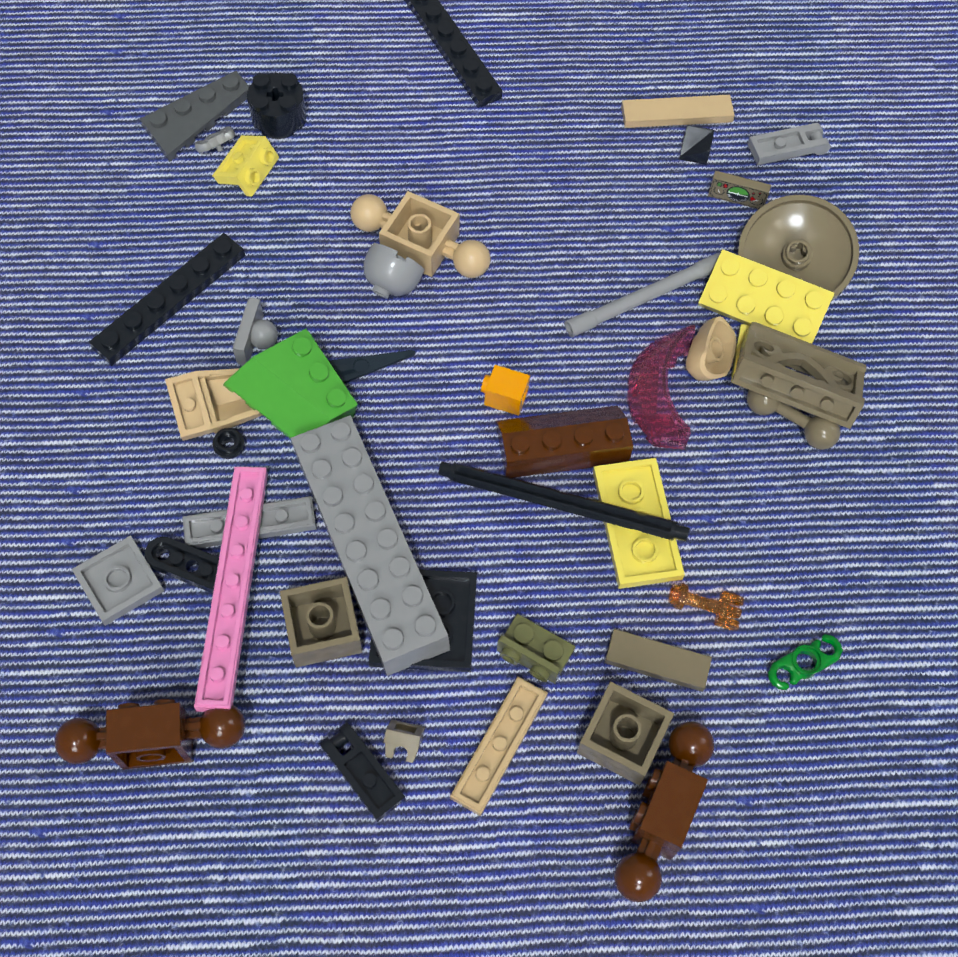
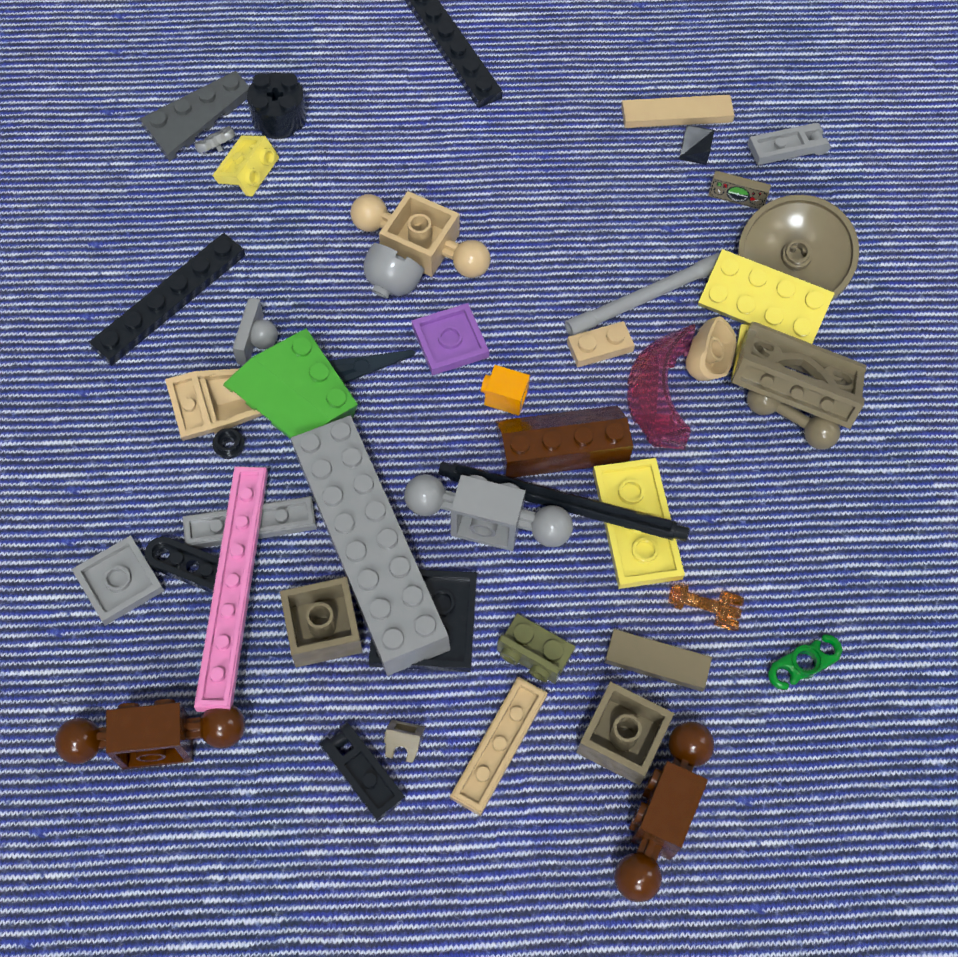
(450, 339): none -> medium lavender plate
(488, 511): none -> light grey brick
(600, 344): none -> tan plate

